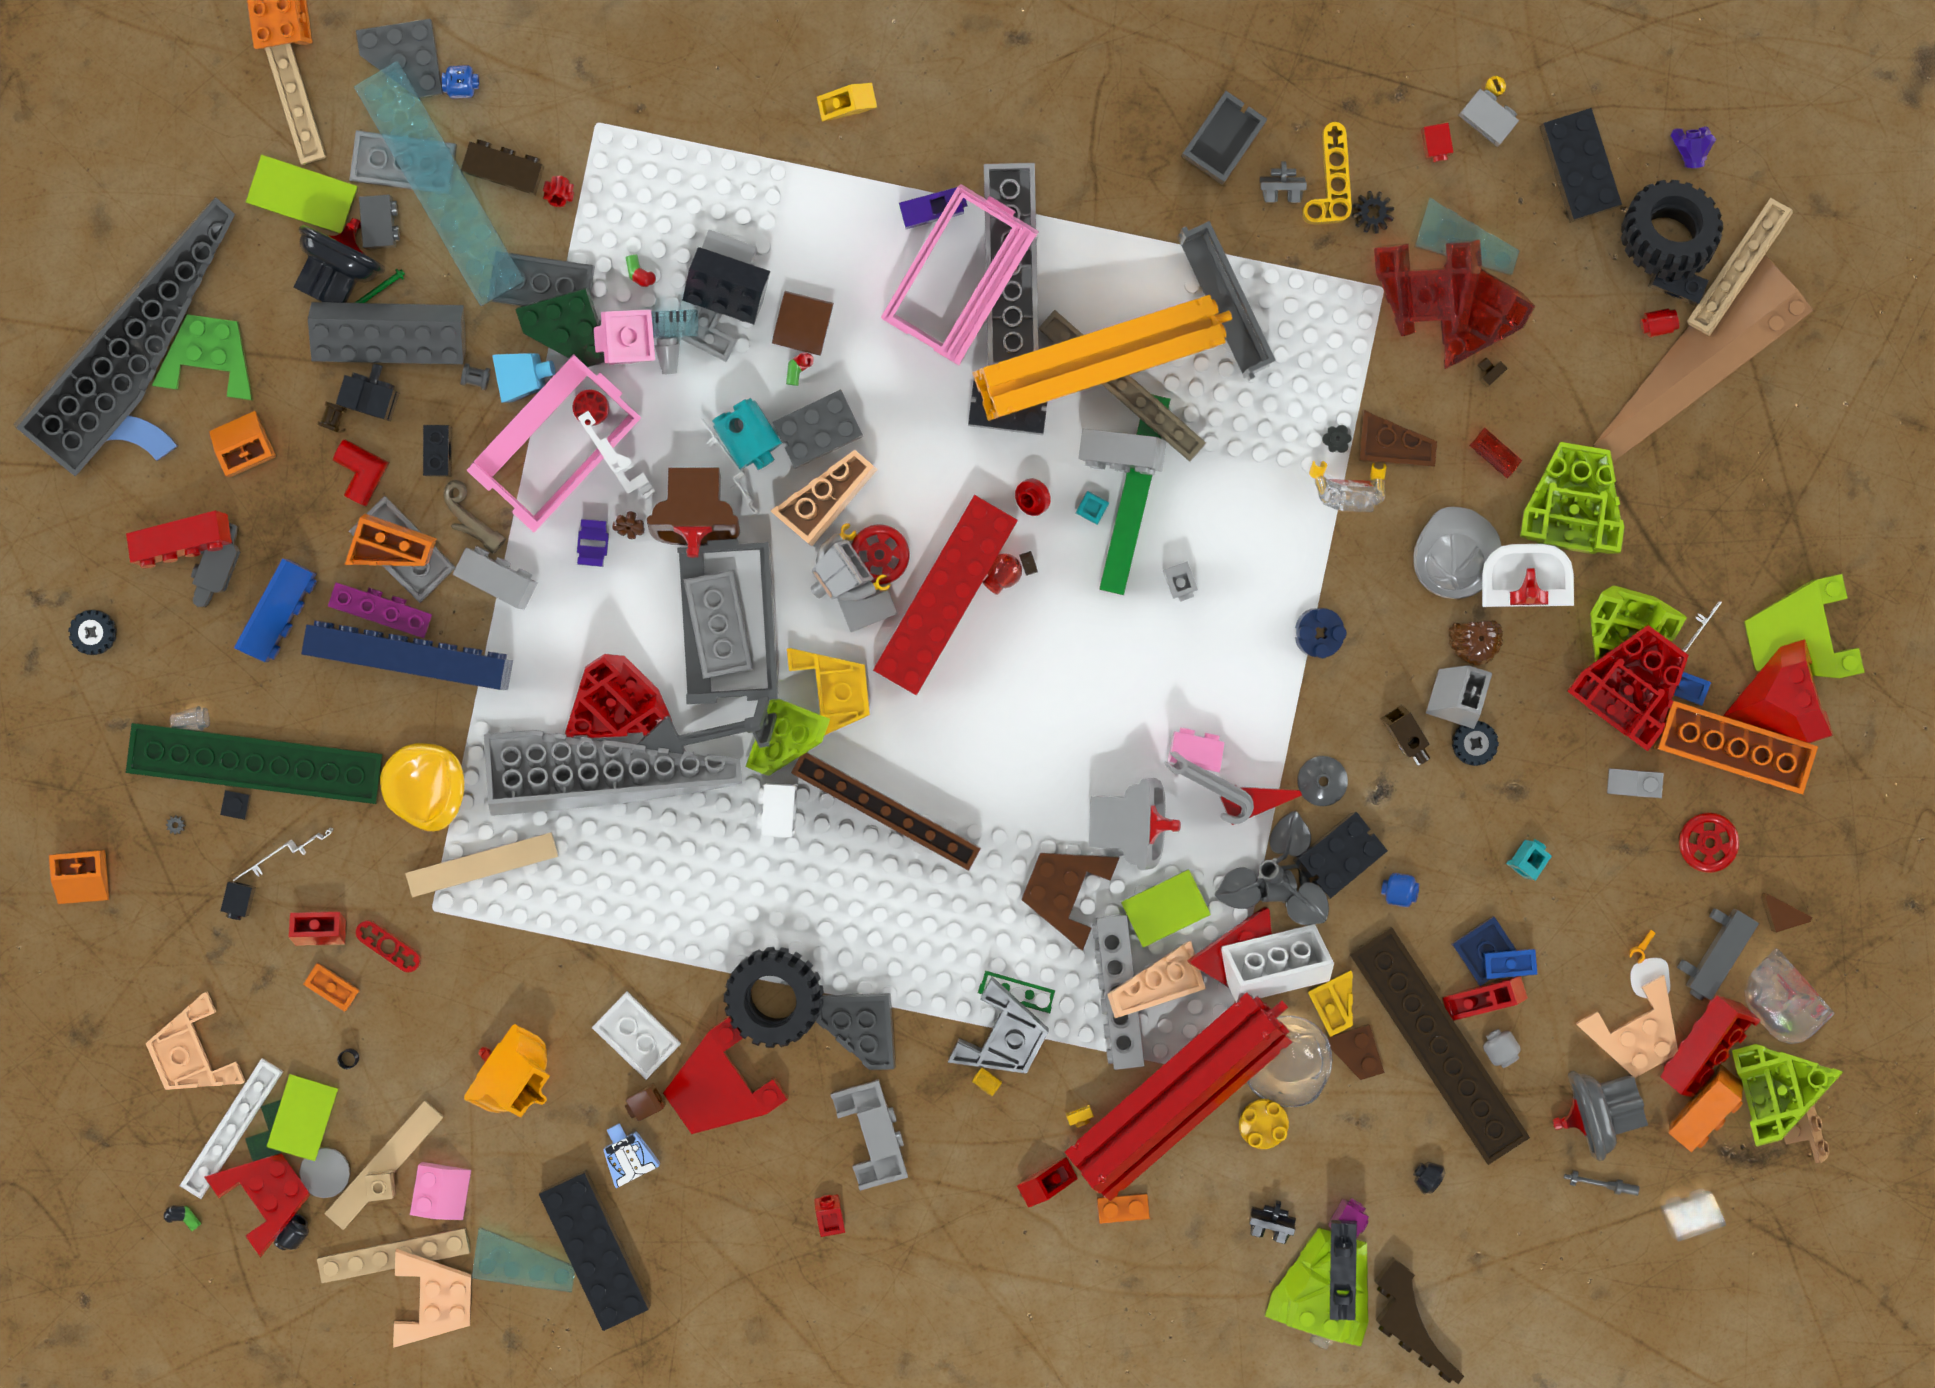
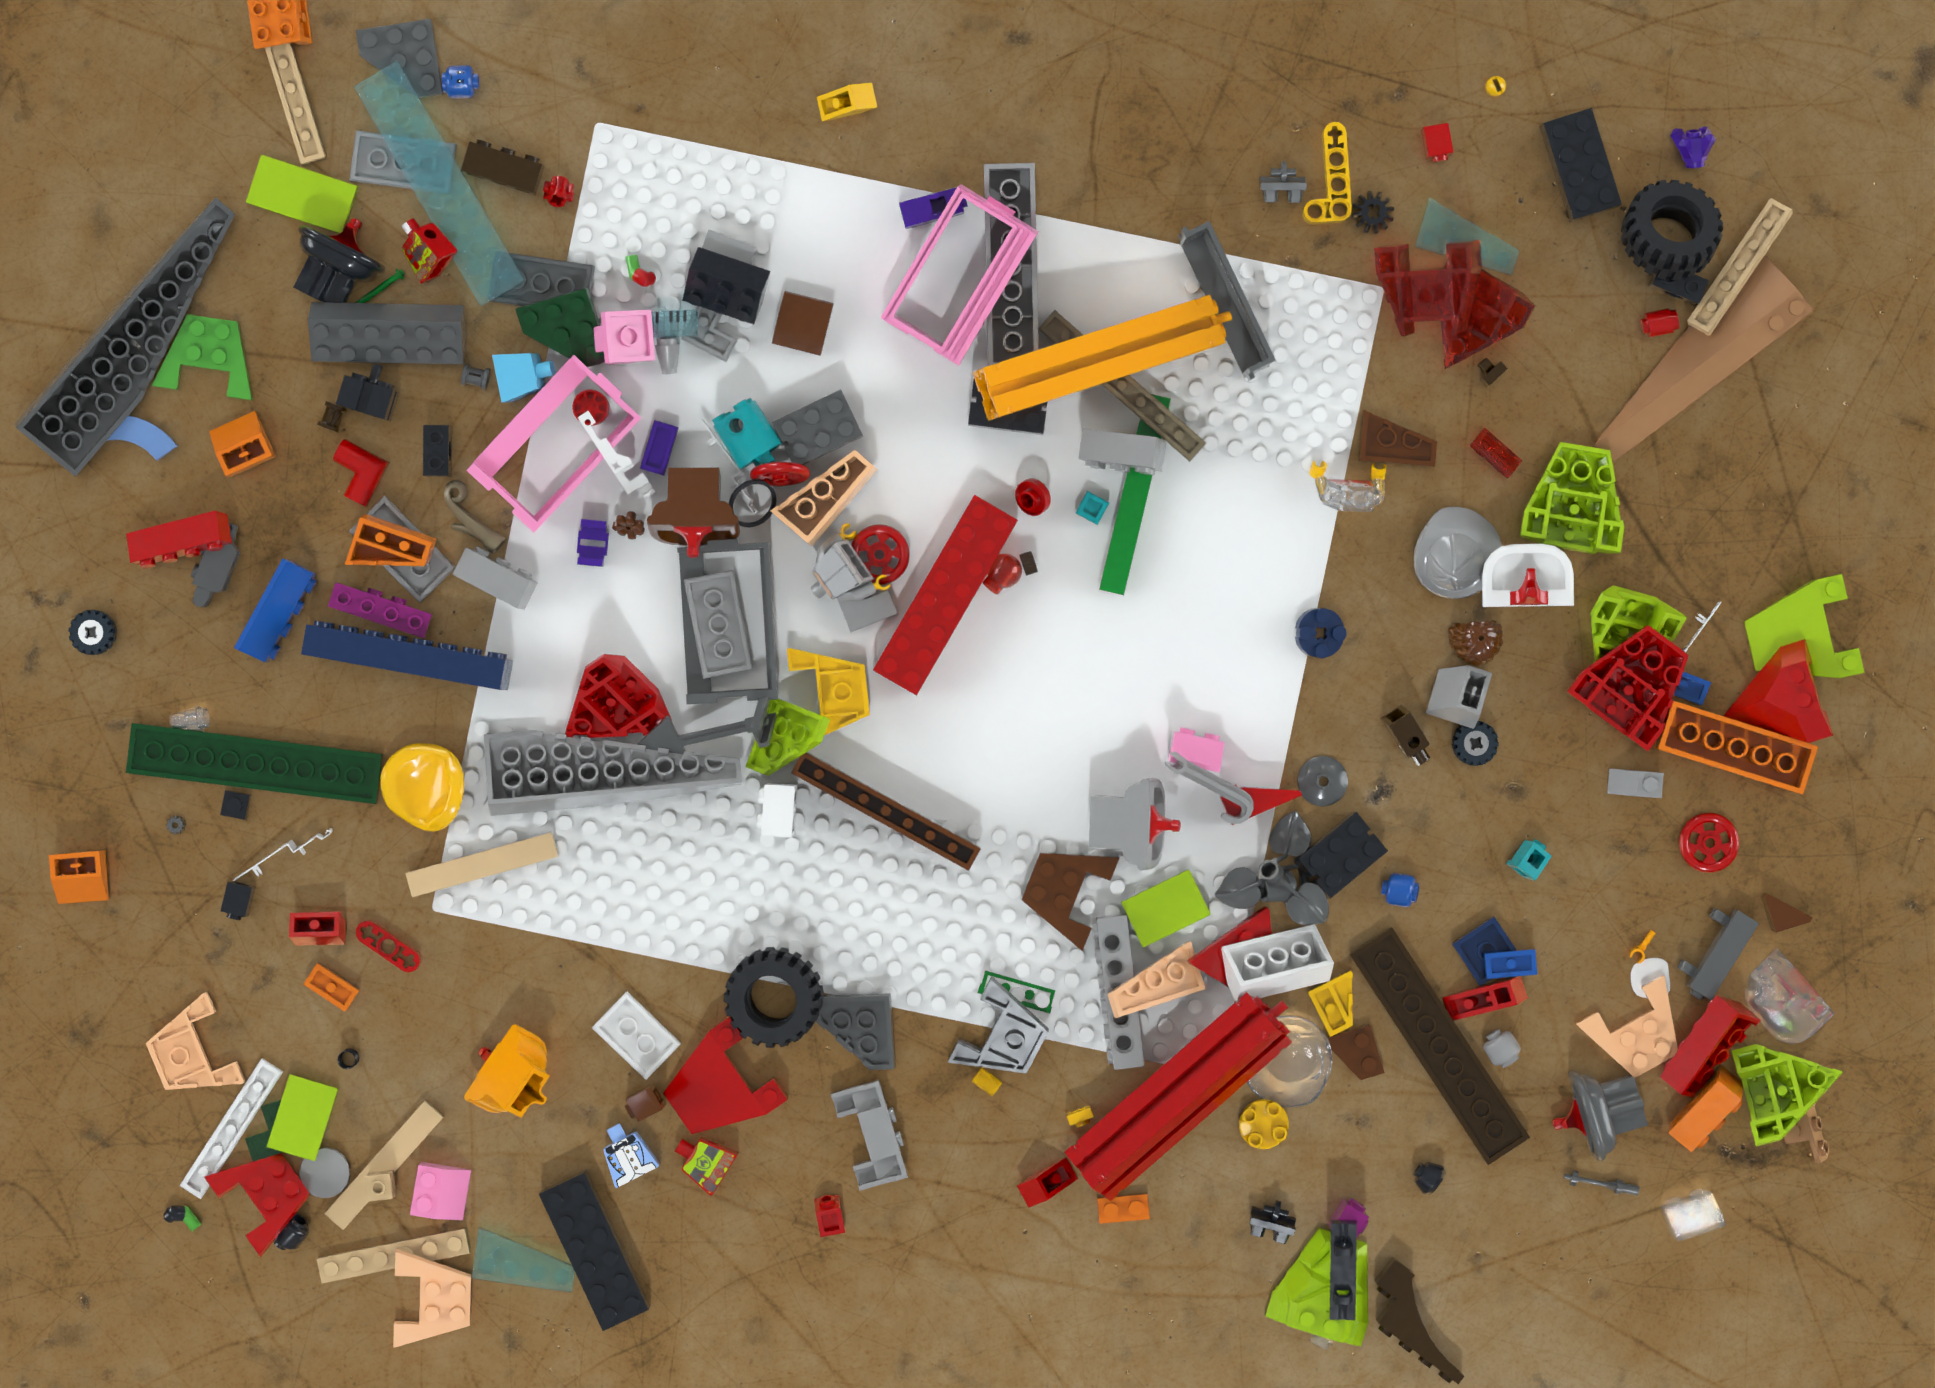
(378, 222): dark grey brick -> none
(426, 250): none -> red torso
(659, 447): none -> dark purple tile
(706, 1162): none -> torso
(767, 515): none -> black piece
(781, 473): none -> red plate
(796, 366): arm -> none
(1180, 571): light grey brick -> none
(1224, 138): dark grey piece -> none
(1333, 445): pearl dark grey plant -> none
(1489, 117): light grey brick -> none

